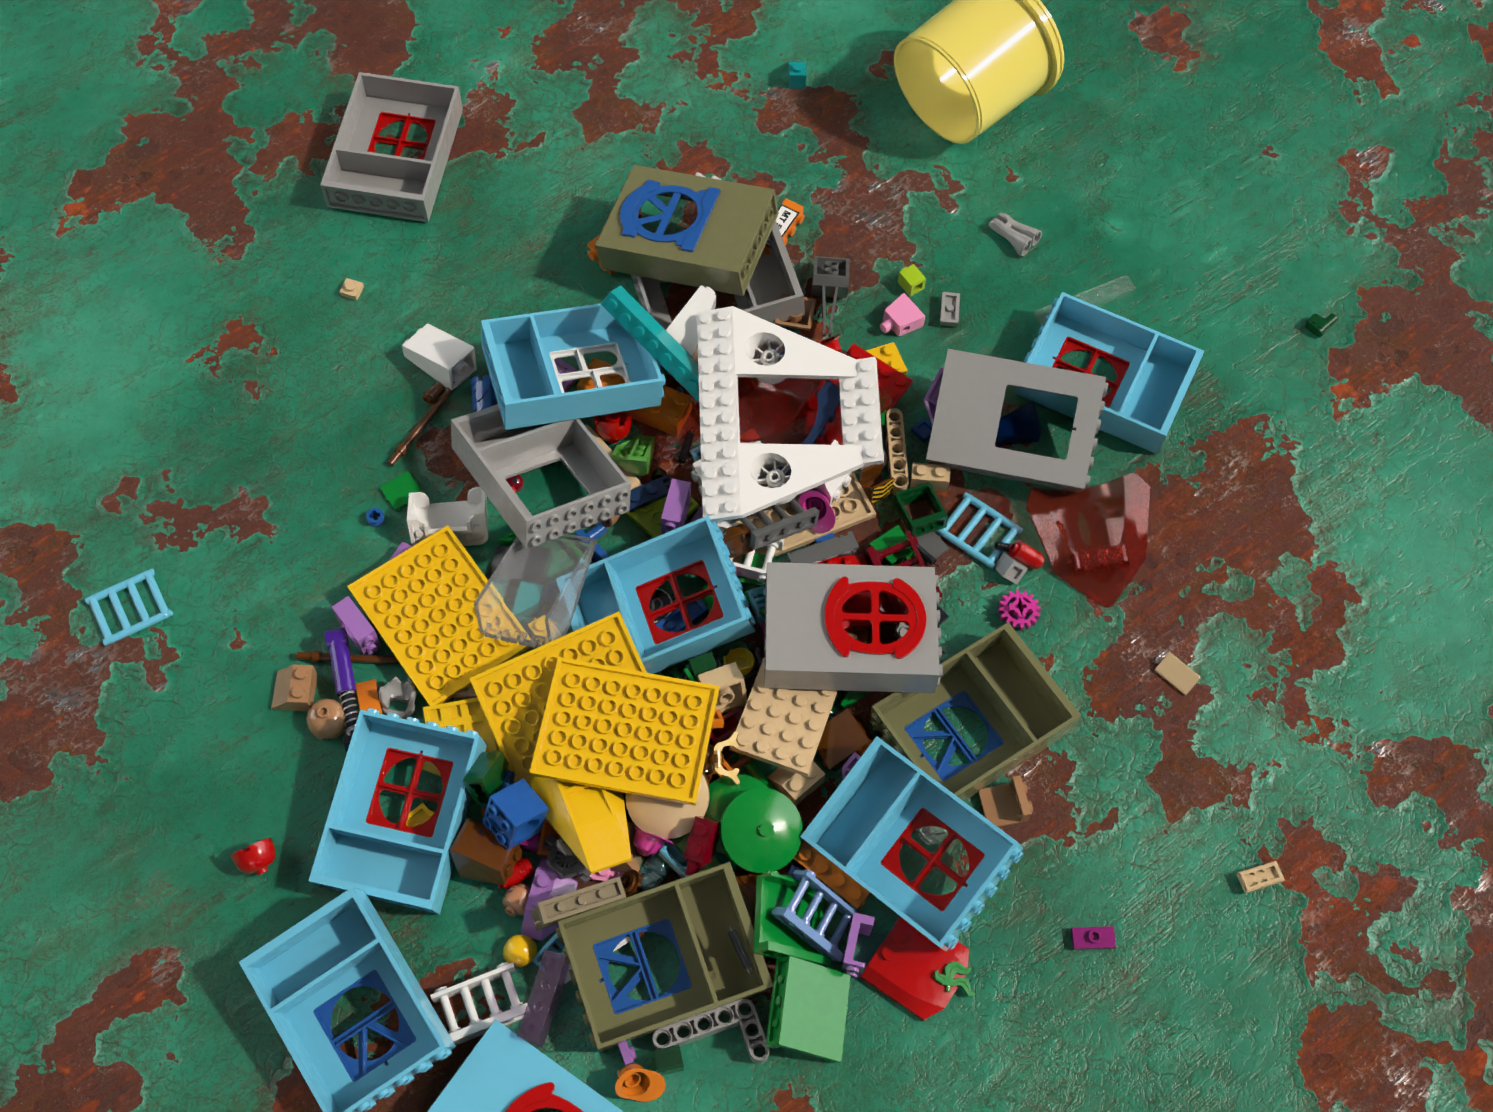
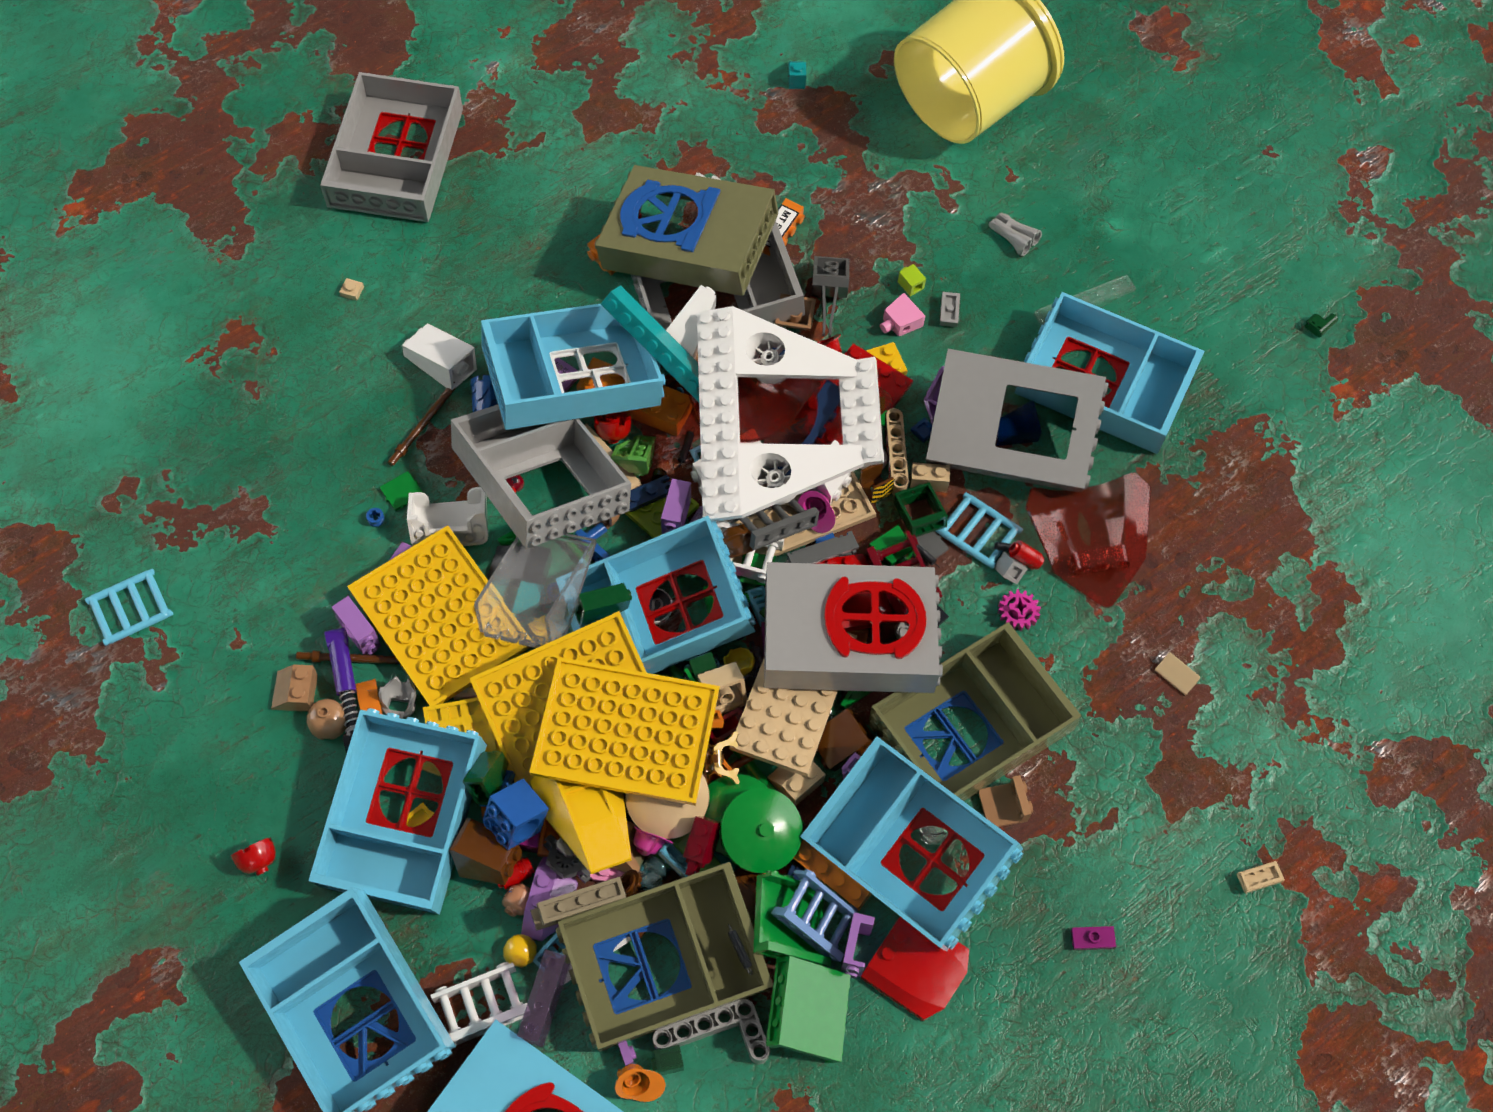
(430, 395): reddish brown pin -> none
(601, 603): none -> dark green slope
(674, 621): blue plate -> none
(949, 974): green piece -> none

